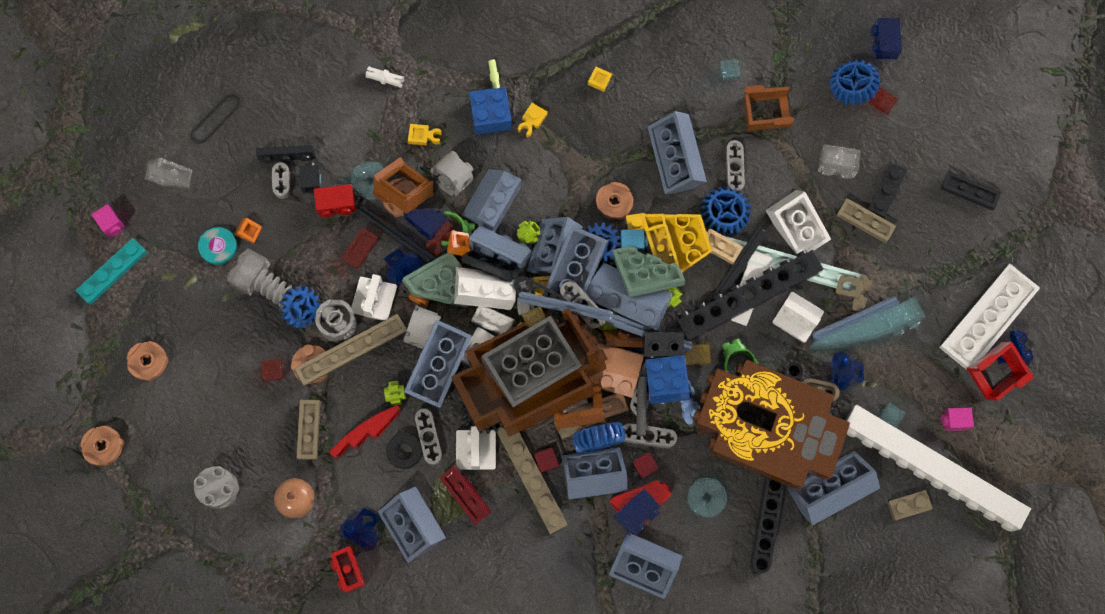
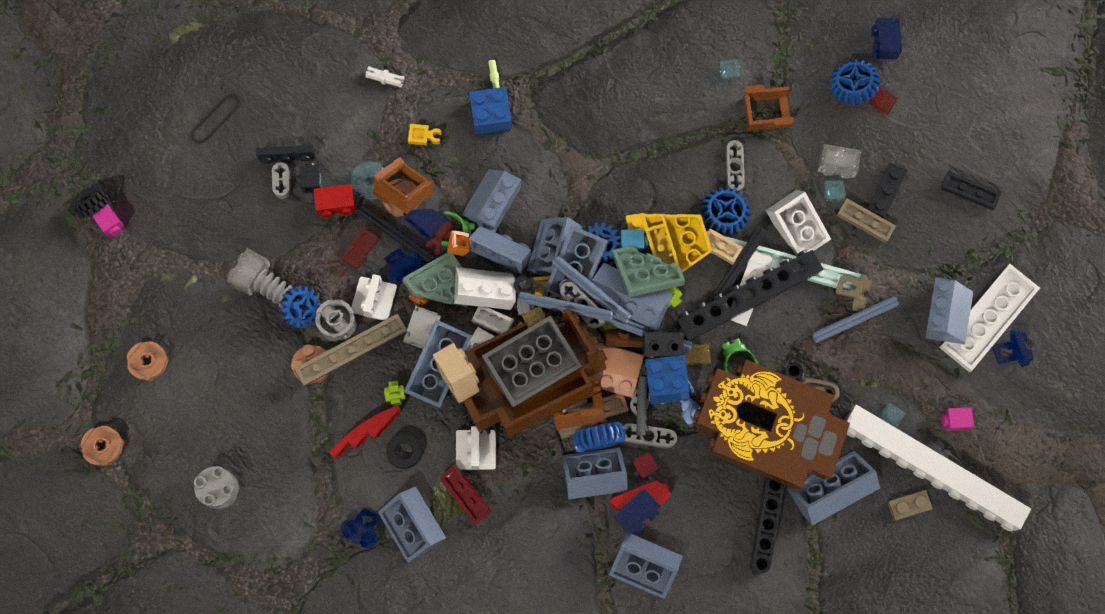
(89, 201): none -> black tyre
(111, 271): teal plate -> none
(168, 173): clear slope -> none
(217, 246): teal tile -> none
(248, 230): orange slope -> none
(272, 370): clear red plate -> none
(294, 498): nougat cylinder -> none
(308, 430): dark tan plate -> none
(348, 570): red brick -> none
(426, 452): light grey beam -> none
(452, 173): light grey brick -> none
(457, 372): none -> tan brick
(491, 265): black plate -> none
(528, 232): lime gear -> none
(533, 118): yellow plate -> none
(533, 481): dark tan plate -> none
(546, 460): dark red tile -> none
(591, 289): none -> sand blue axle
(599, 79): yellow plate -> none
(616, 211): nougat plate -> none
(677, 153): sand blue slope -> none
(713, 488): clear light blue plate -> none
(798, 317): white bracket -> none
(834, 190): none -> clear light blue plate
(844, 372): clear blue bracket -> none
(875, 327): clear light blue slope -> none
(949, 311): none -> sand blue slope
(1020, 373): red piece -> none

